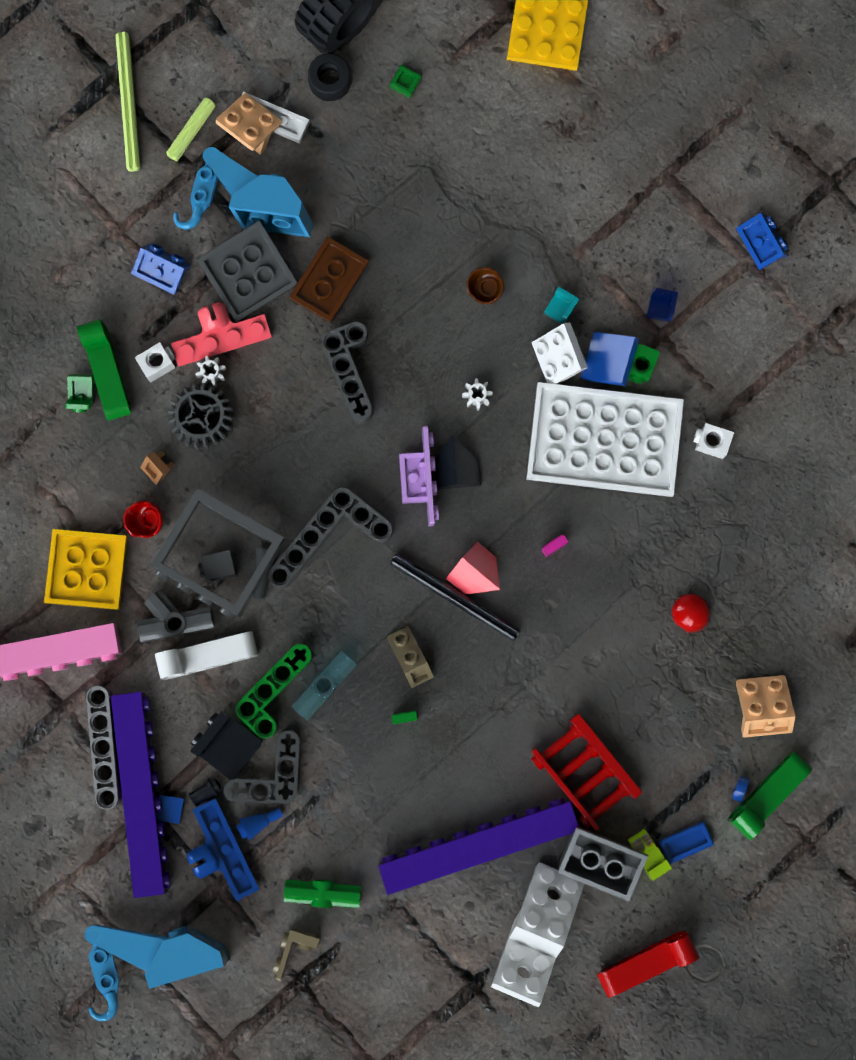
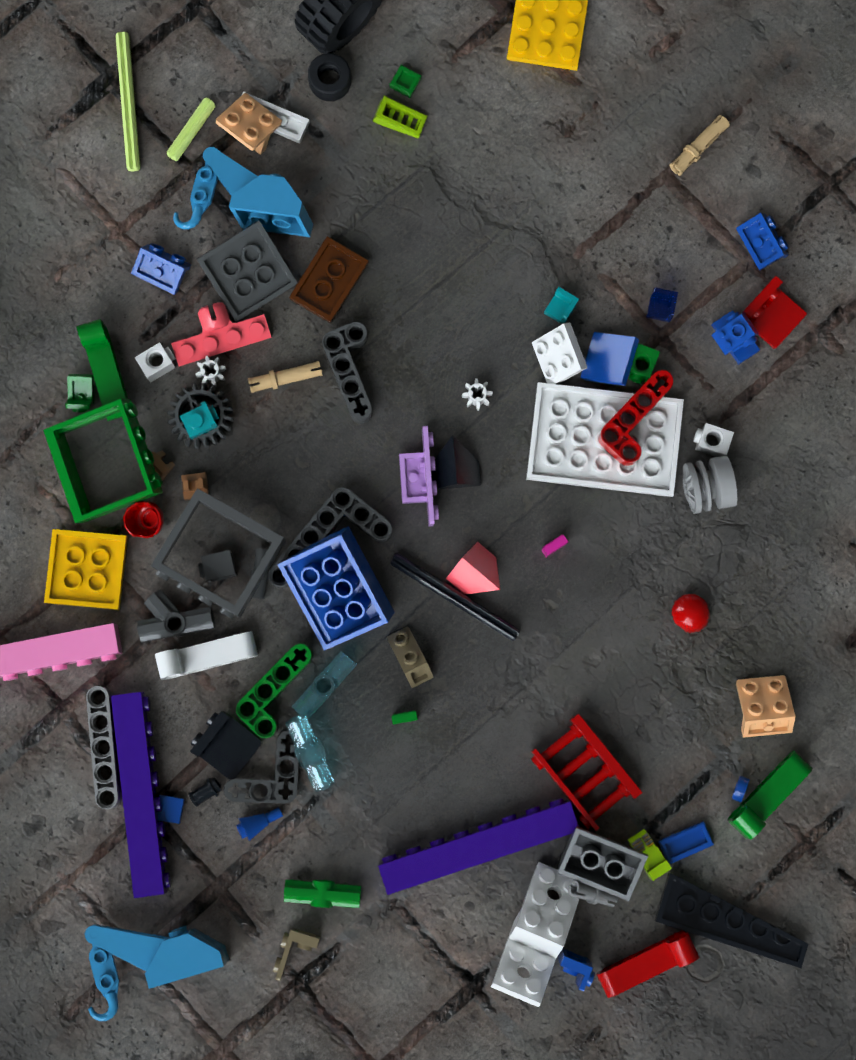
(68, 472): none -> green window
(193, 481): none -> medium nougat tile
(200, 420): none -> teal bracket
(221, 852): blue plate -> none
(285, 376): none -> tan pin
(310, 752): none -> clear light blue piece
(336, 589): none -> blue slope
(388, 122): none -> lime slope
(485, 285): reddish brown hair -> none
(577, 966): none -> blue bracket
(591, 894): none -> light grey pin
(638, 413): none -> red beam
(692, 152): none -> tan pin
(704, 485): none -> light grey wheel
(708, 916): none -> black wing
(736, 336): none -> blue tile
(774, 314): none -> red bracket

